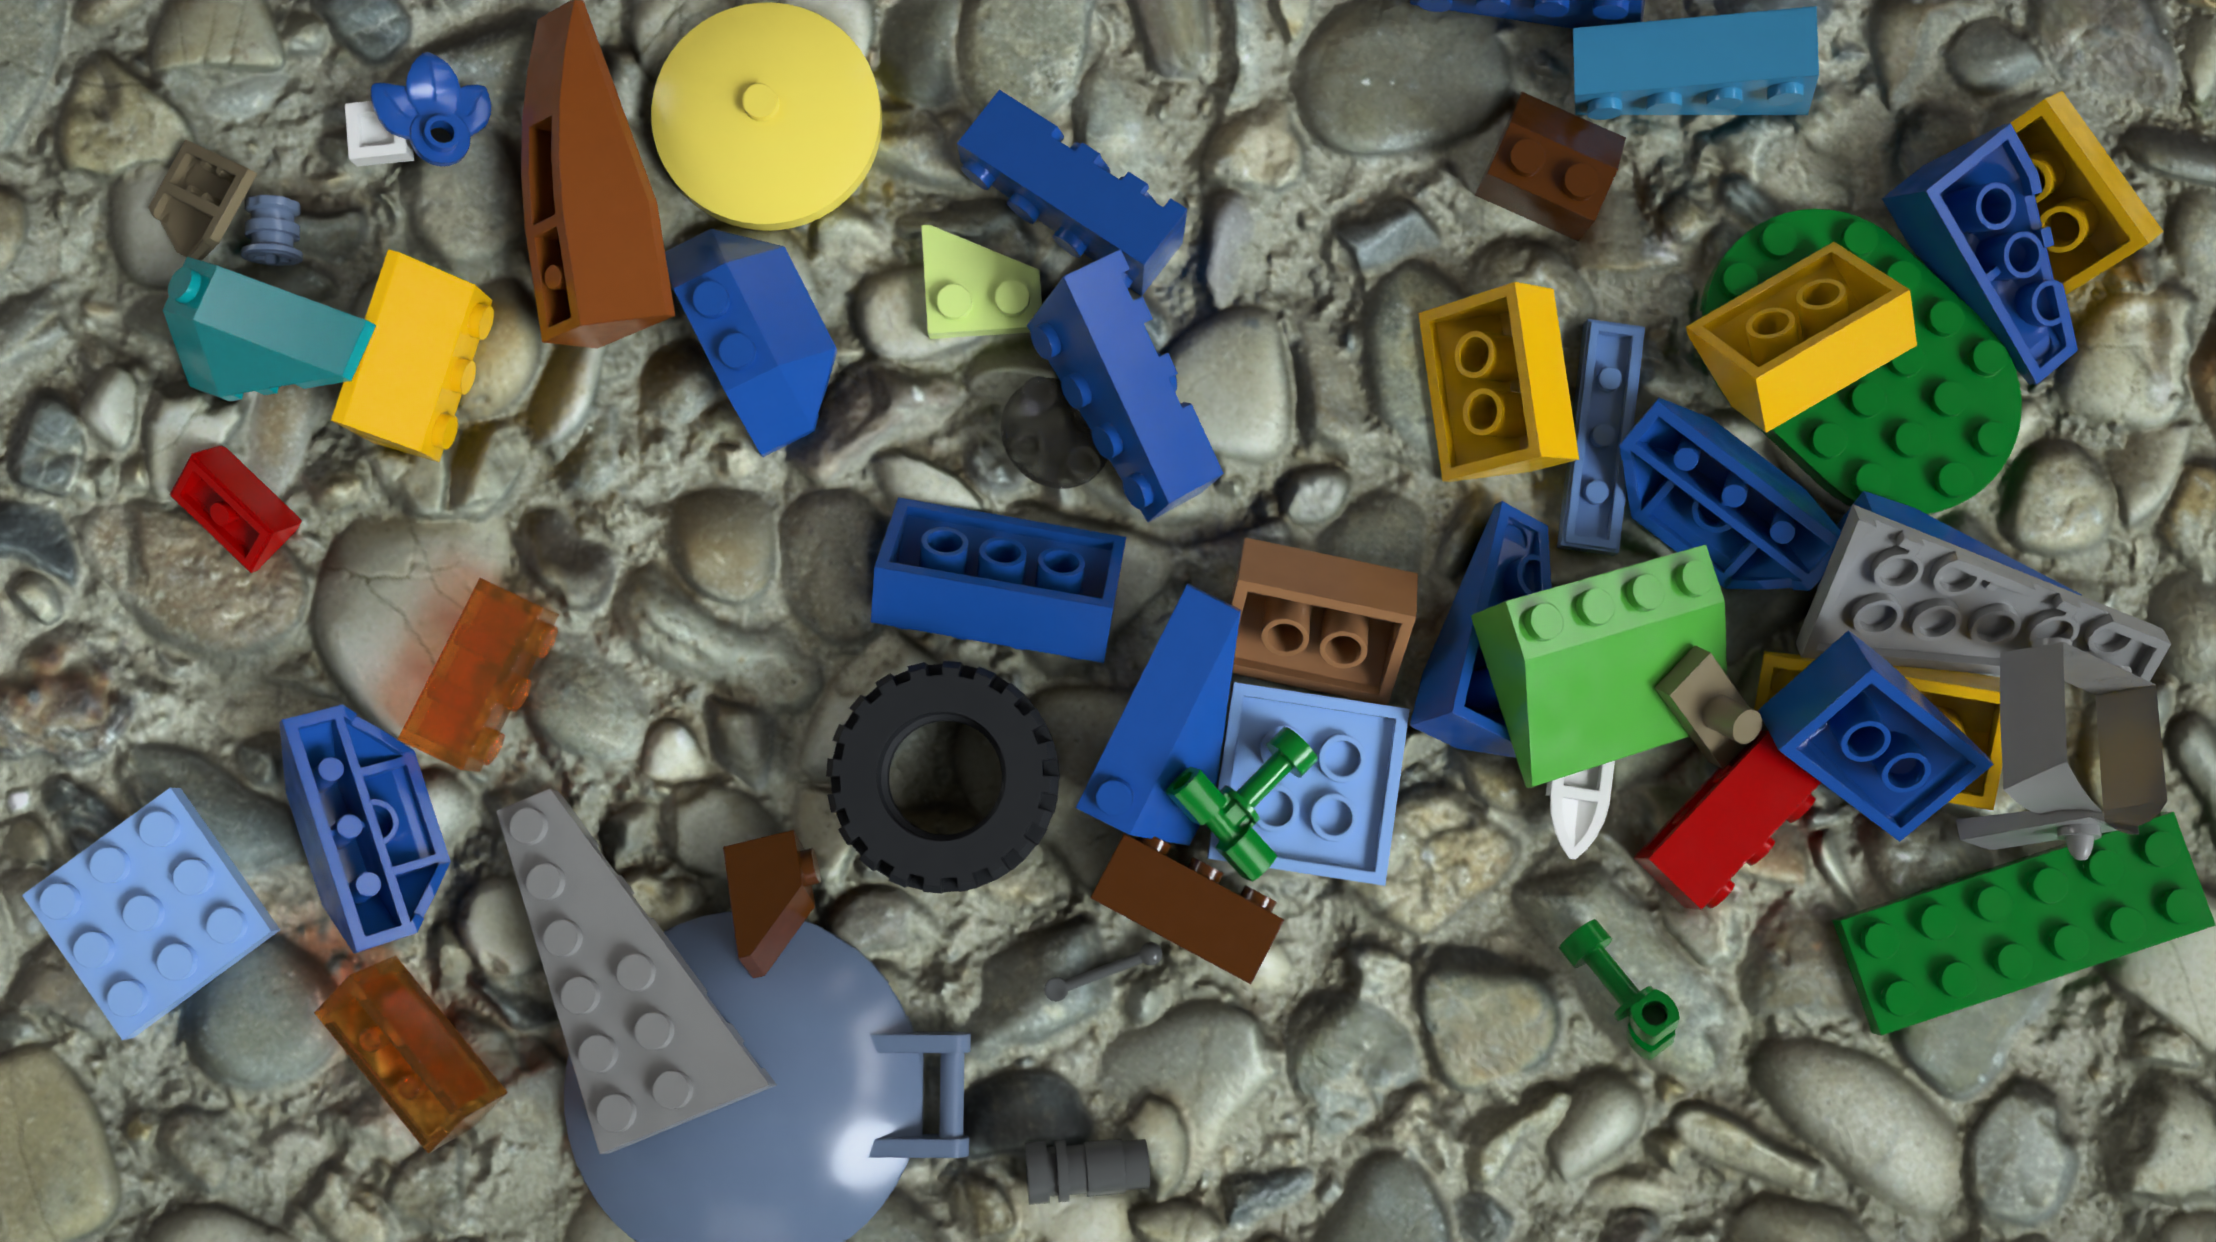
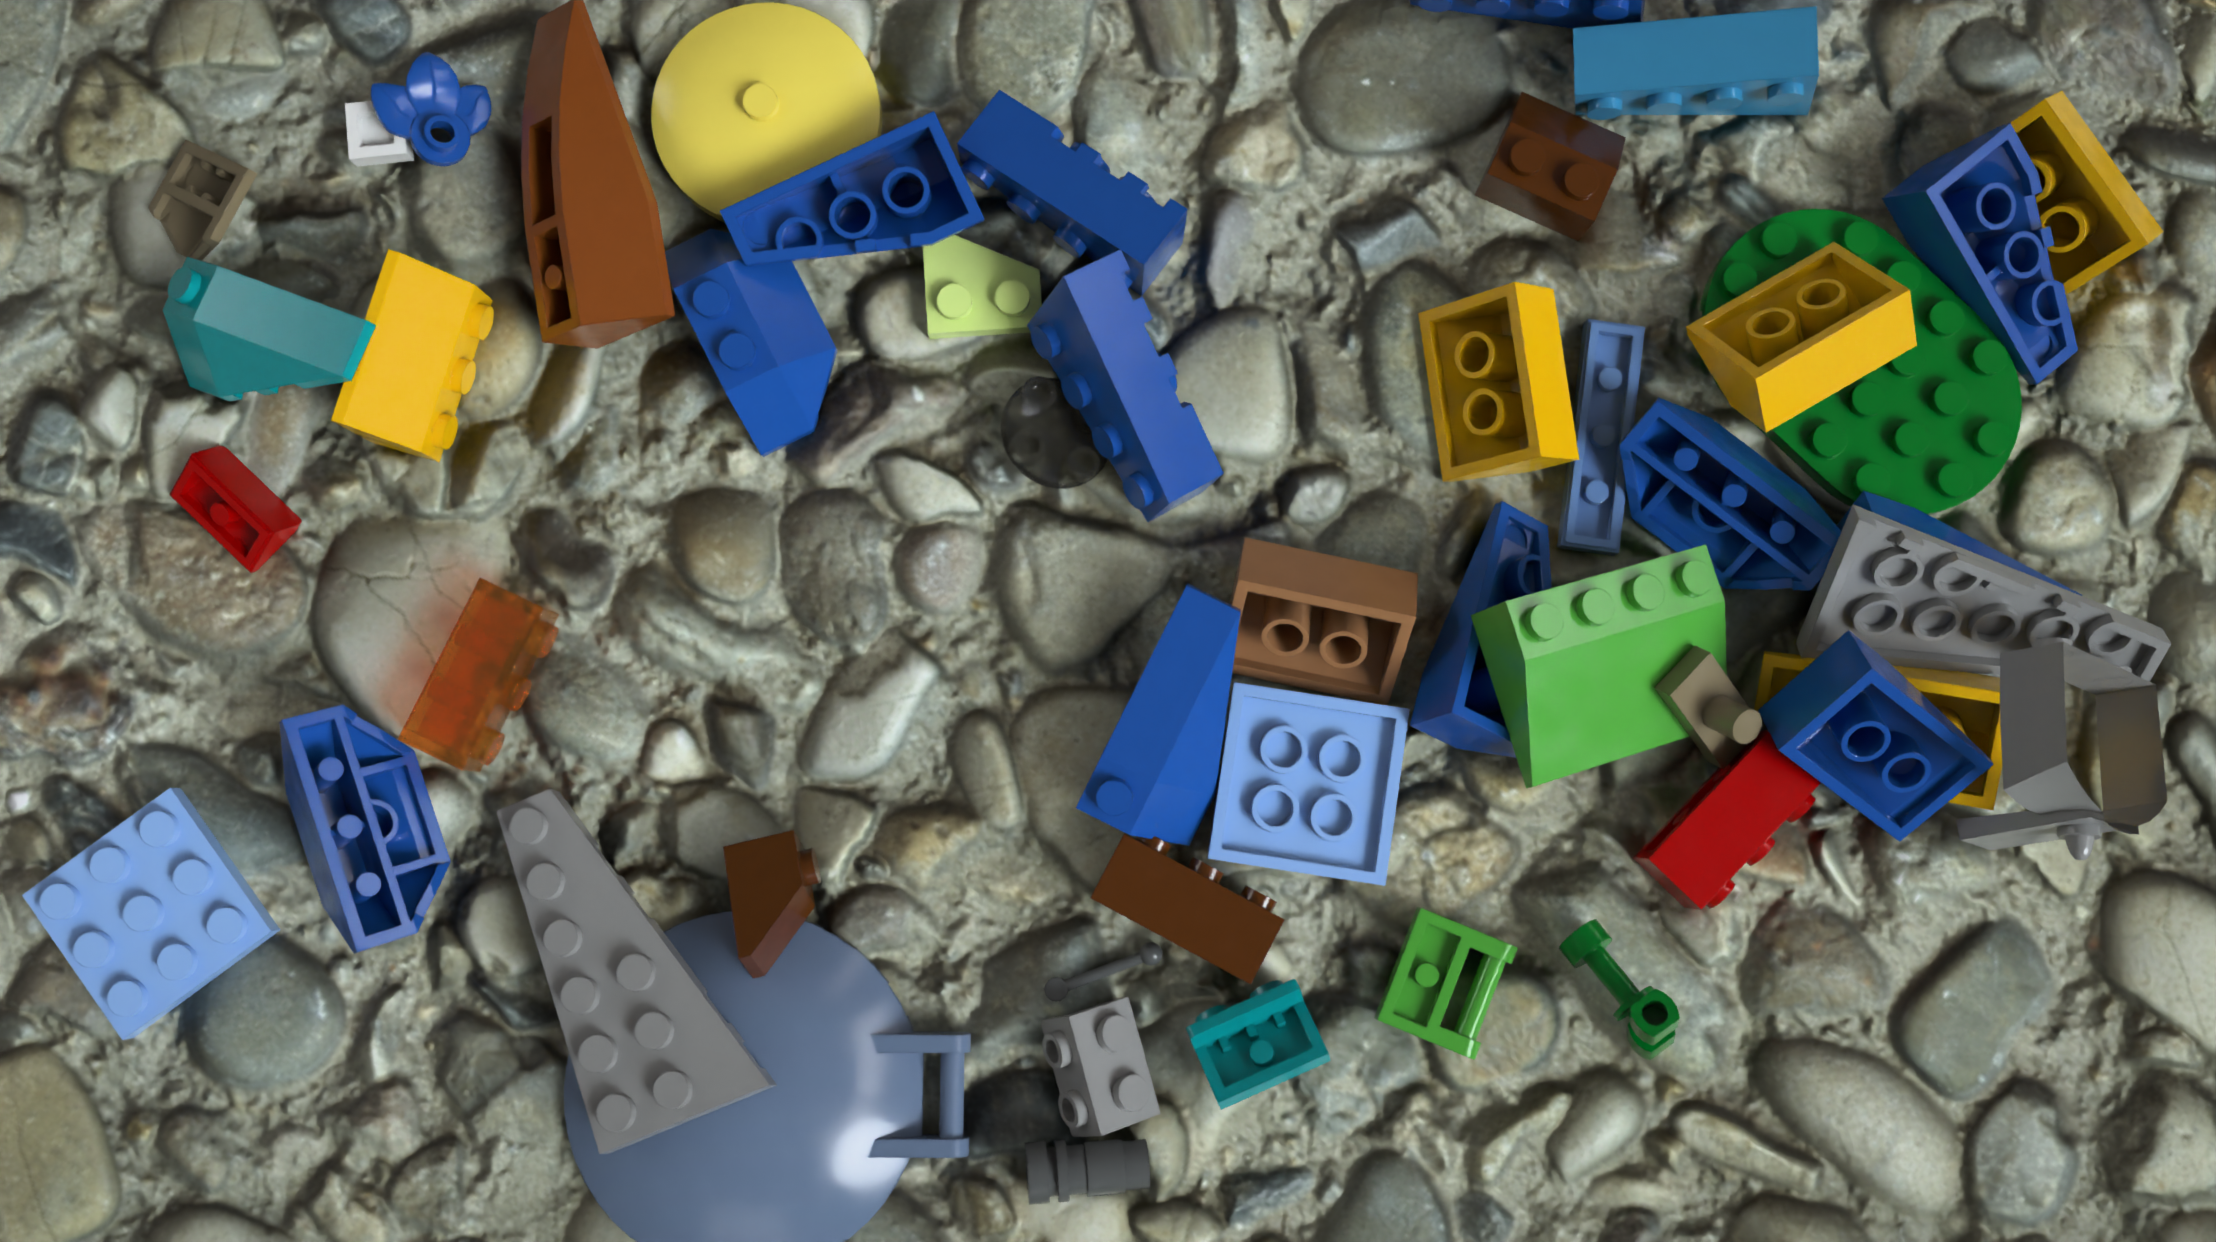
(272, 230): sand blue bush -> none
(410, 1053): clear orange brick -> none
(864, 759): black tyre -> none
(870, 199): none -> blue wedge
(997, 579): blue slope -> none
(1099, 1068): none -> light grey bracket
(1232, 812): green bar -> none
(1257, 1042): none -> teal bracket
(1427, 977): none -> bright green plate
(1580, 807): white plate -> none
(2021, 924): green plate -> none

